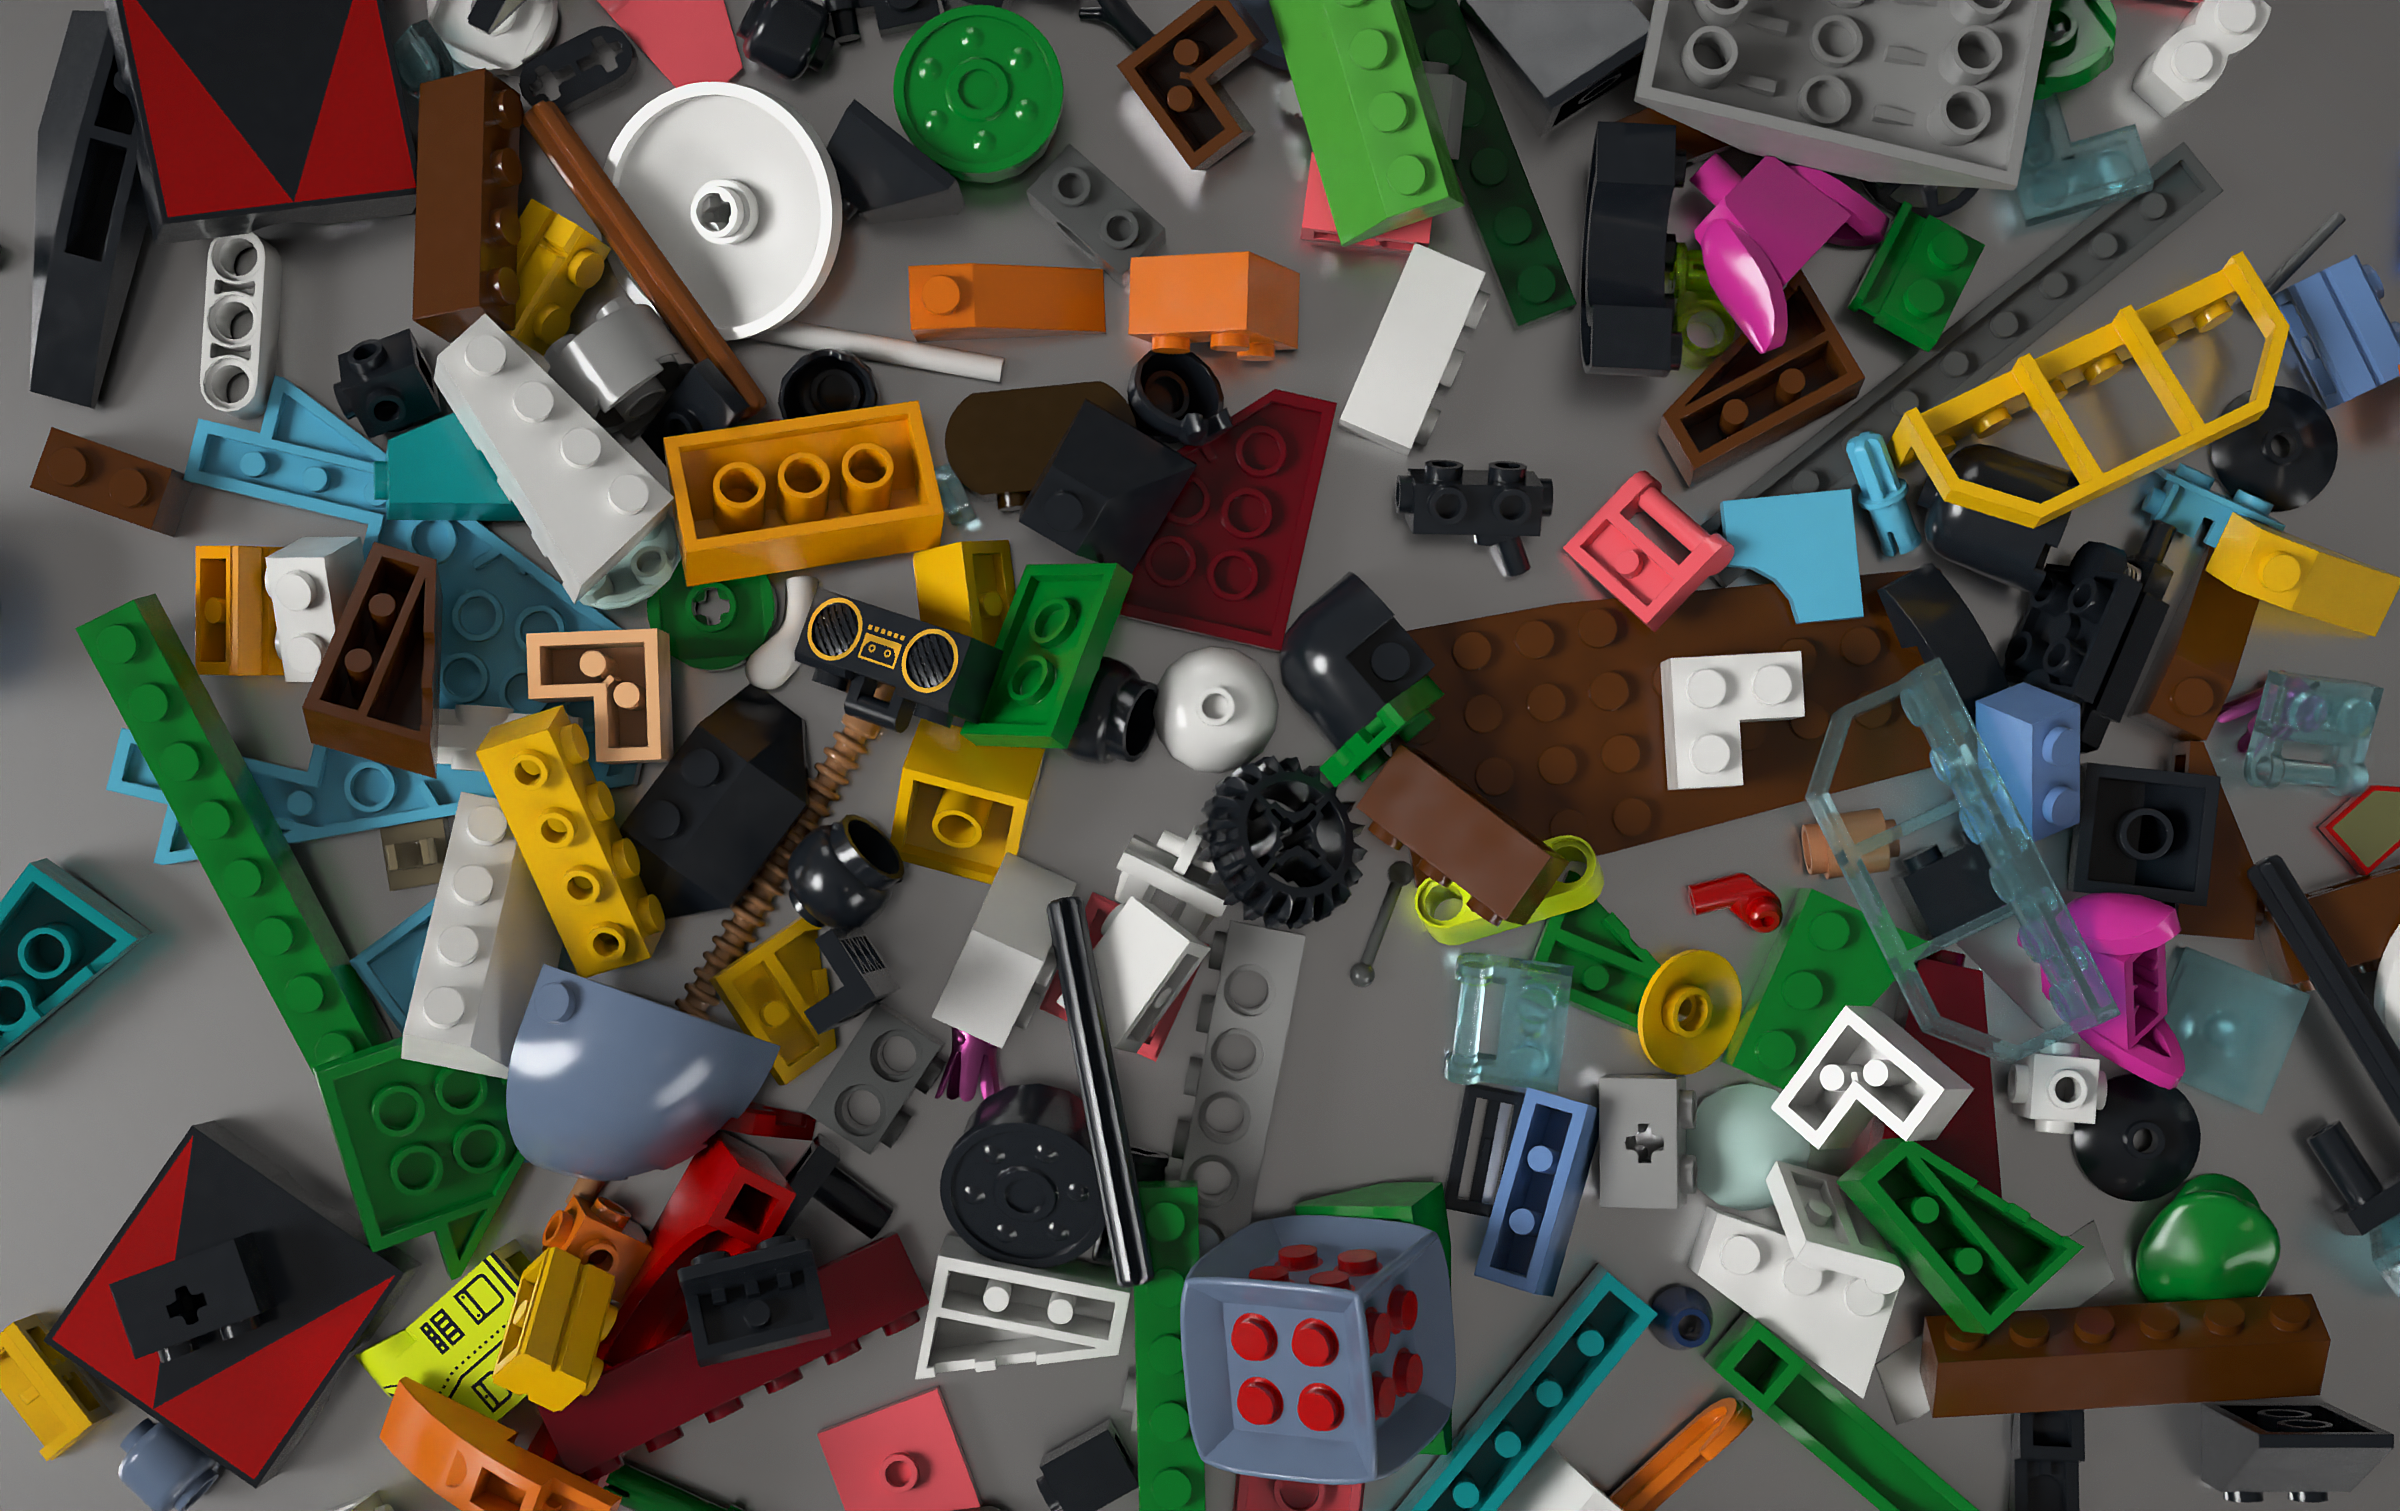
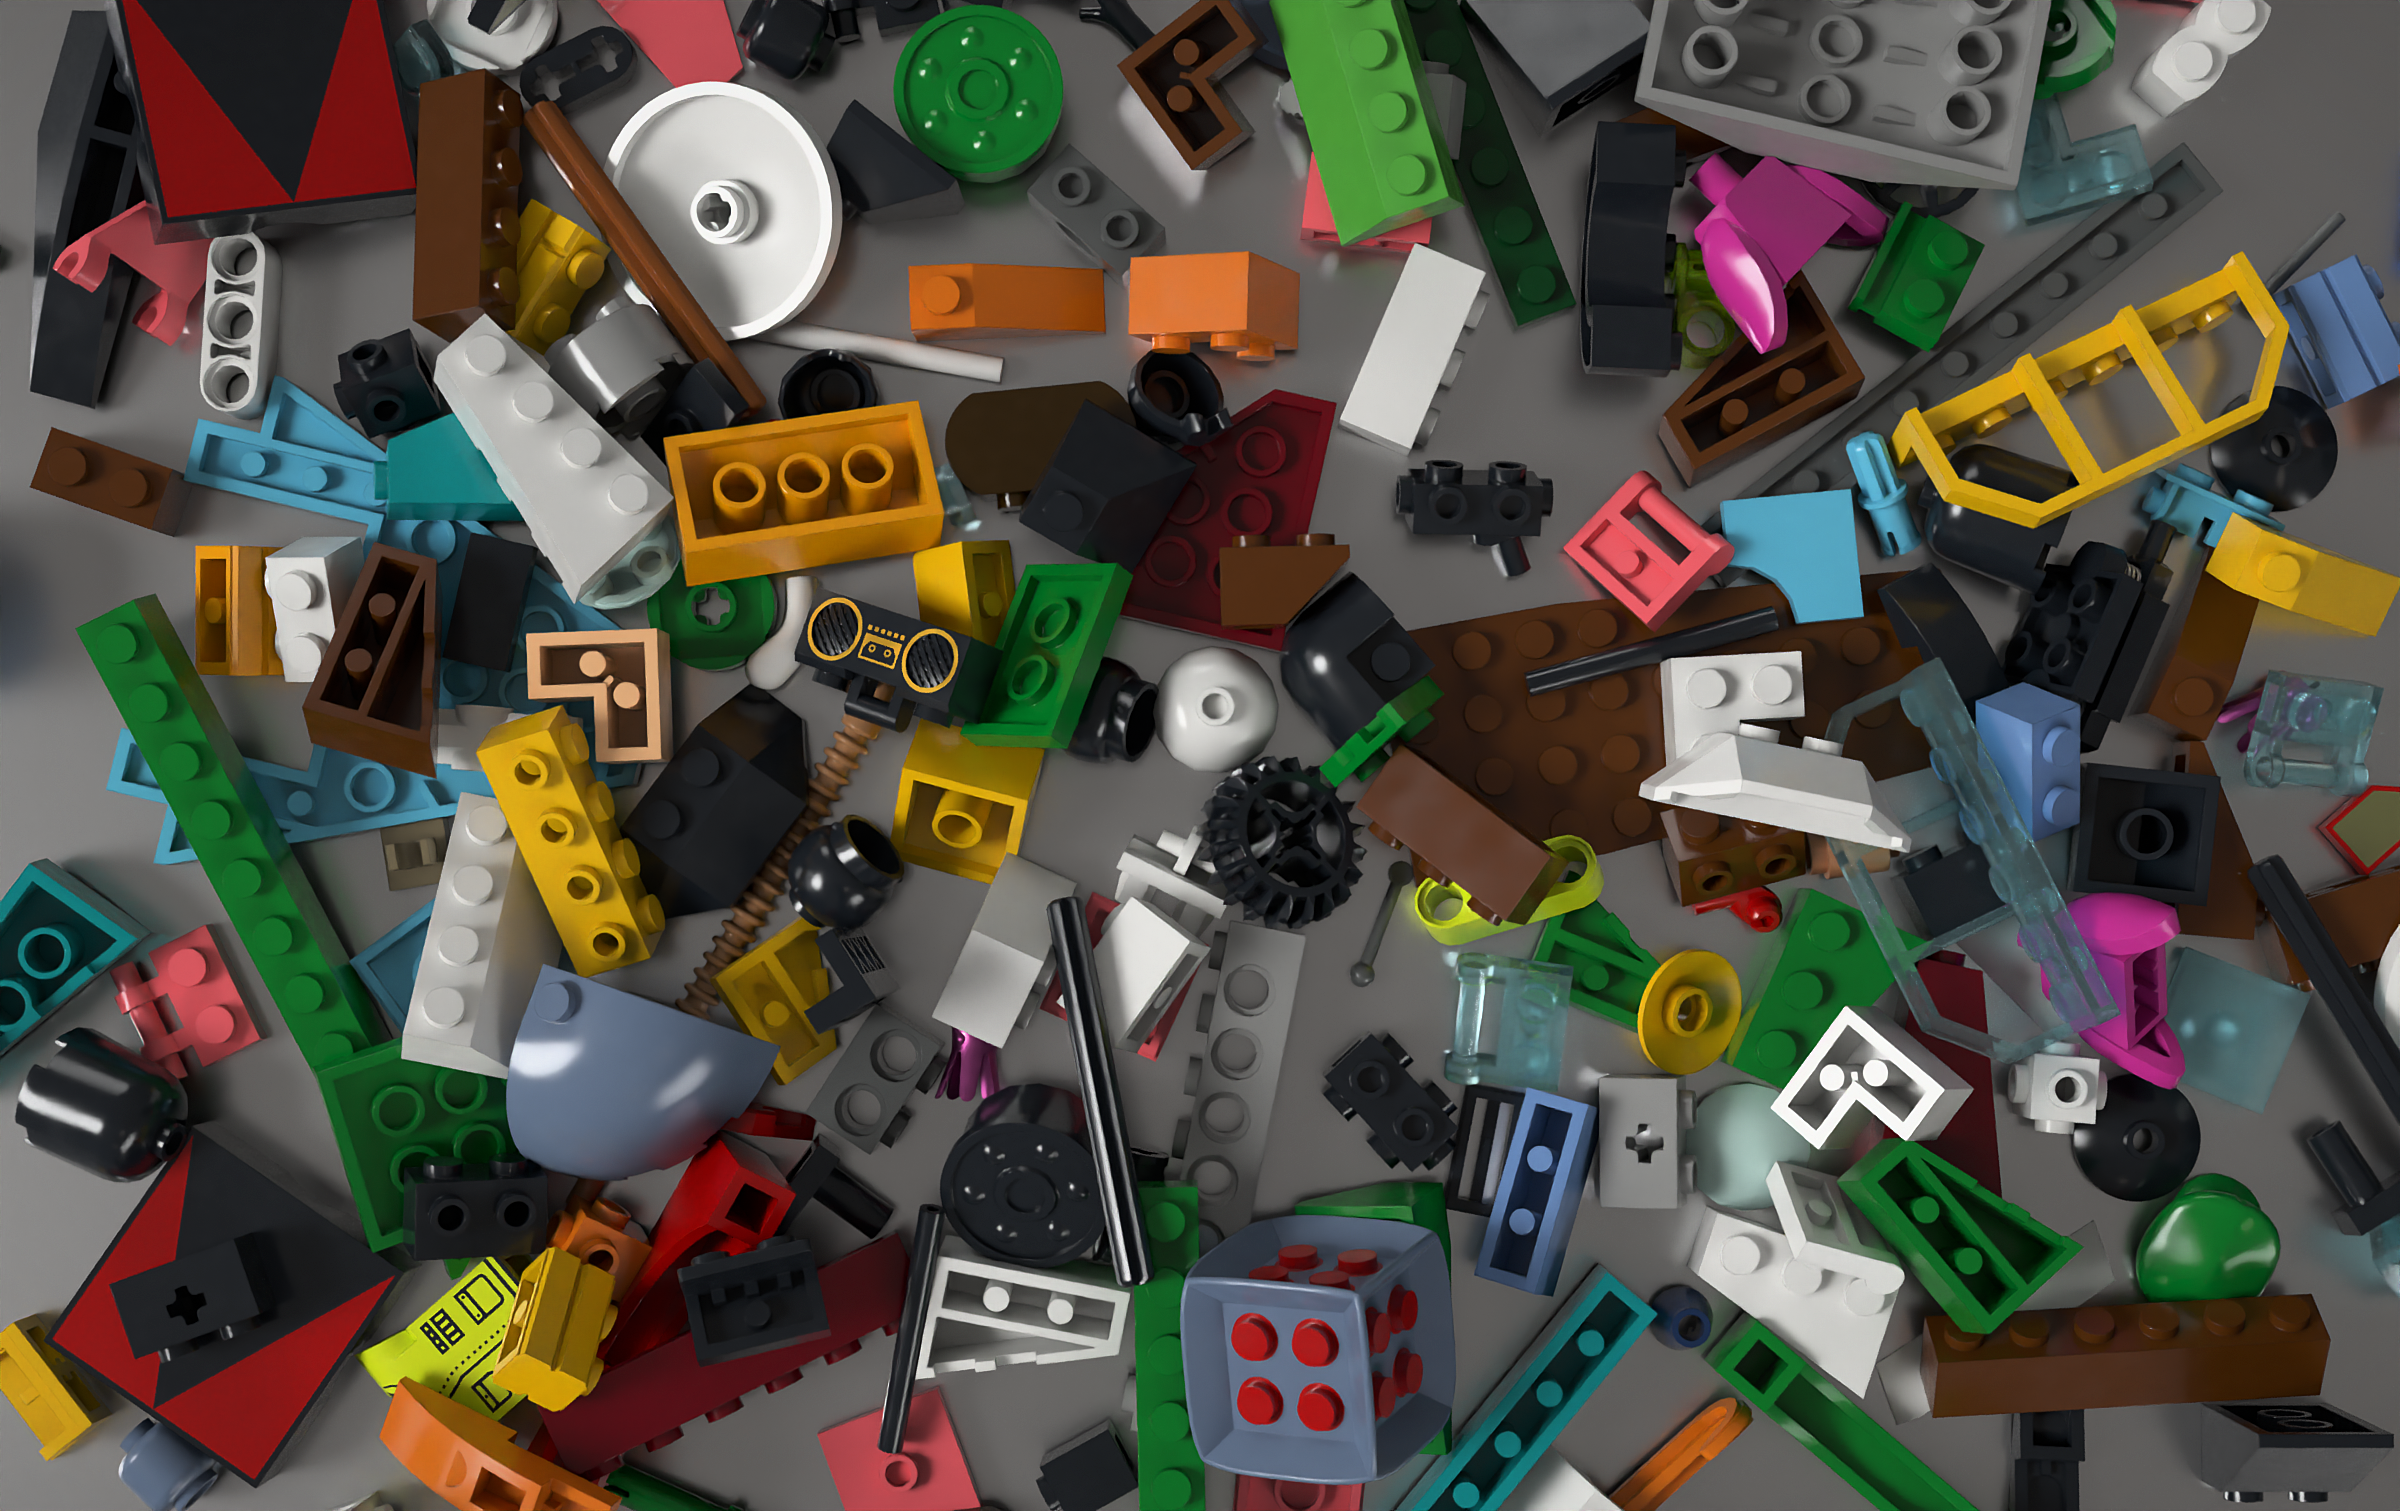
(104, 1108): none -> black cylinder
(174, 267): none -> coral flag
(205, 995): none -> coral plate
(474, 1208): none -> black brick
(490, 602): none -> black tile
(911, 1328): none -> black piece
(1273, 584): none -> reddish brown slope
(1407, 1119): none -> black brick
(1651, 651): none -> black bar
(1725, 854): none -> reddish brown brick
(1781, 787): none -> white wedge

